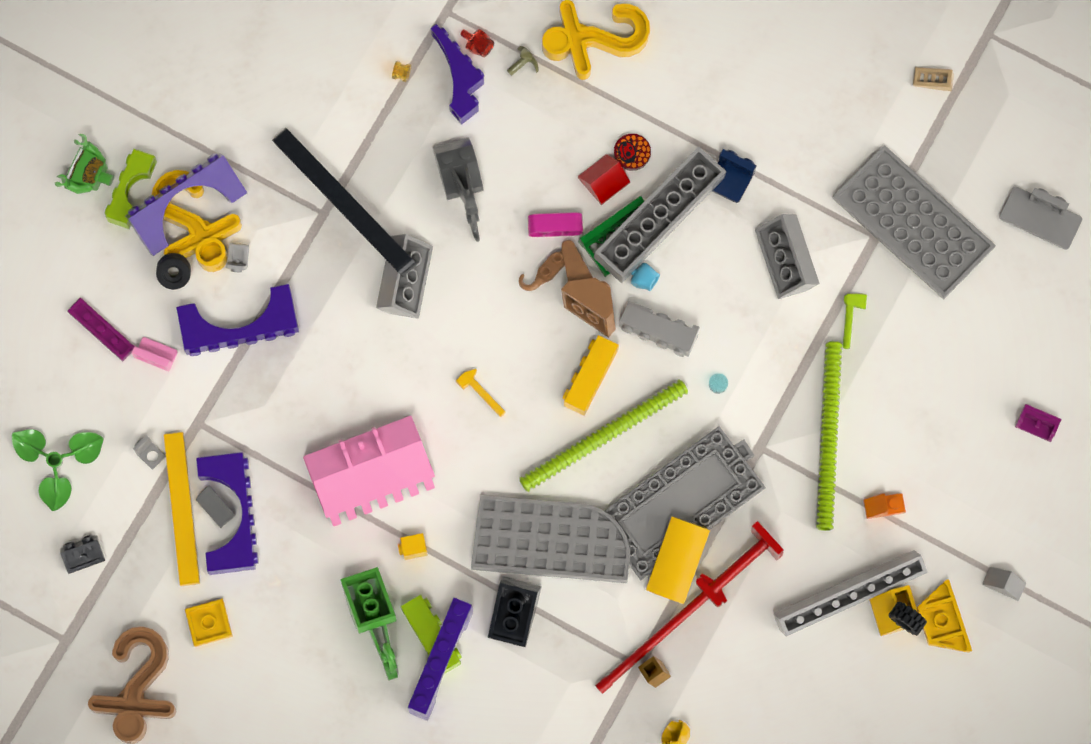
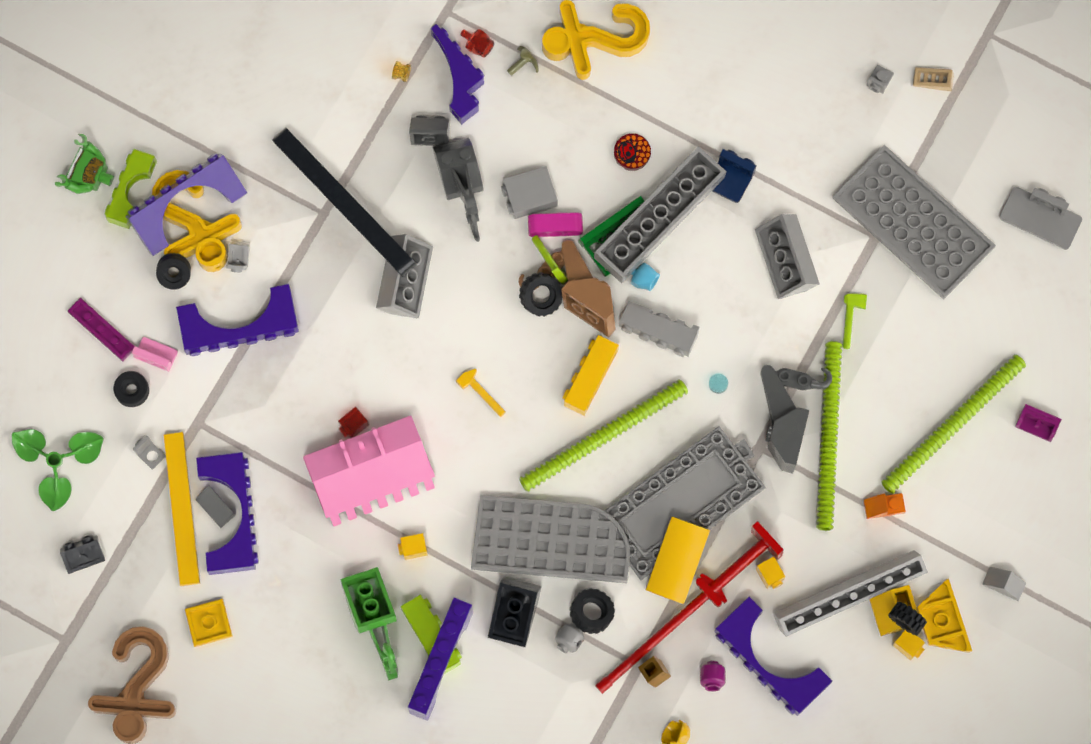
(126, 379): none -> black tyre
(352, 423): none -> clear red brick
(429, 130): none -> dark grey slope
(528, 287): none -> black tyre
(529, 192): none -> light grey brick
(549, 260): none -> lime piece
(569, 638): none -> light grey head
(602, 601): none -> black tyre
(604, 179): red slope -> none
(712, 676): none -> magenta head
(770, 573): none -> yellow brick
(787, 420): none -> dark grey slope
(794, 692): none -> dark purple arch
(879, 79): none -> light grey bracket
(909, 645): none -> yellow brick
(953, 424): none -> lime piece

